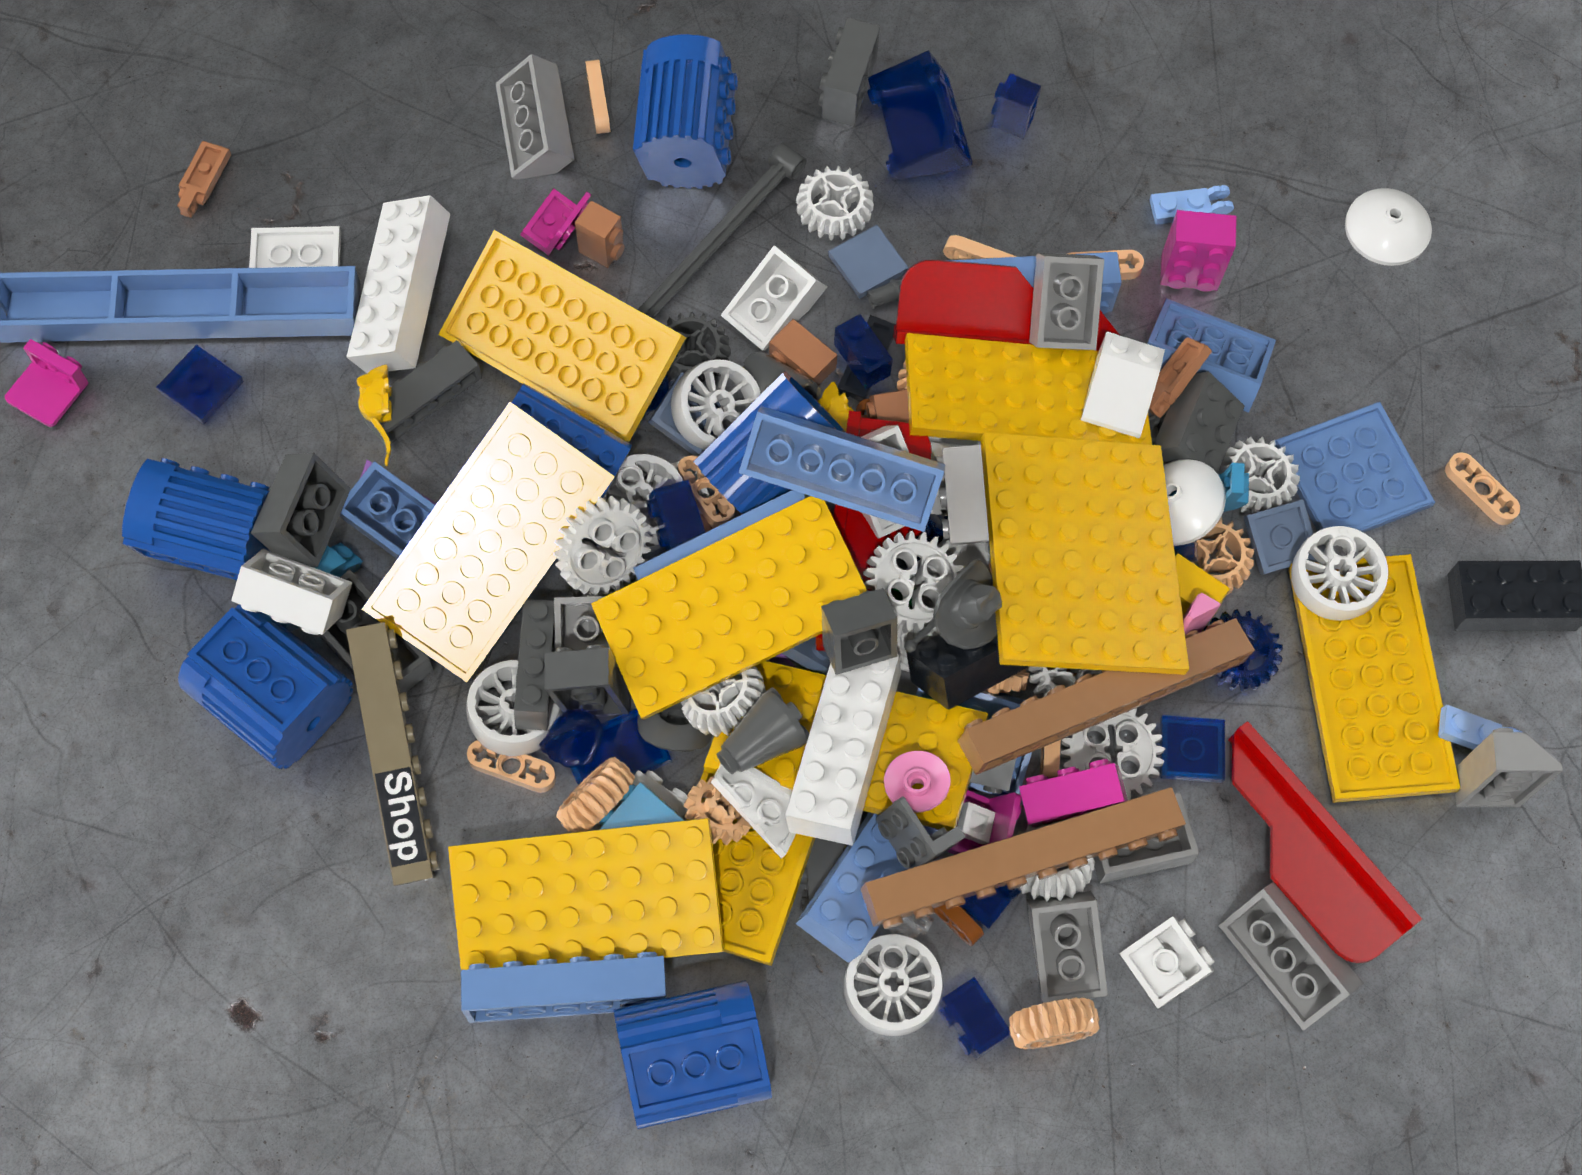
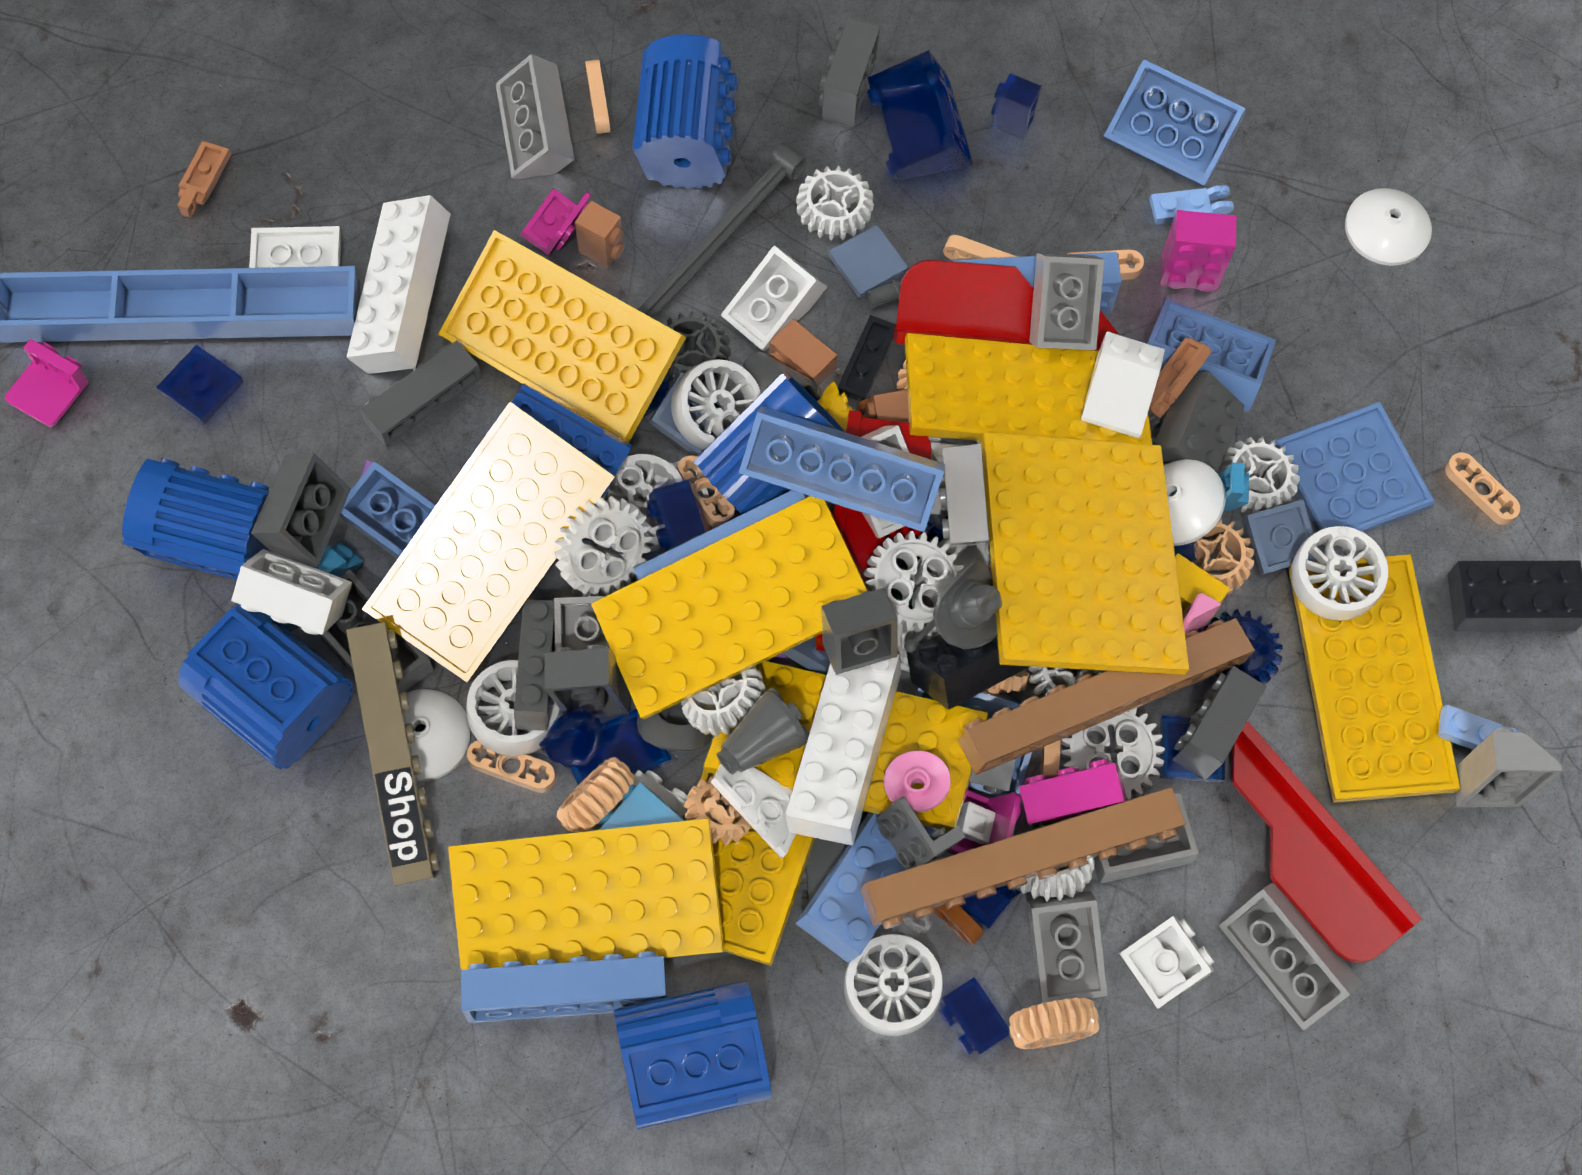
(375, 401): yellow animal -> none
(446, 733): none -> white dish
(863, 351): clear blue brick -> none
(1175, 122): none -> medium blue slope
(1217, 722): none -> dark grey brick

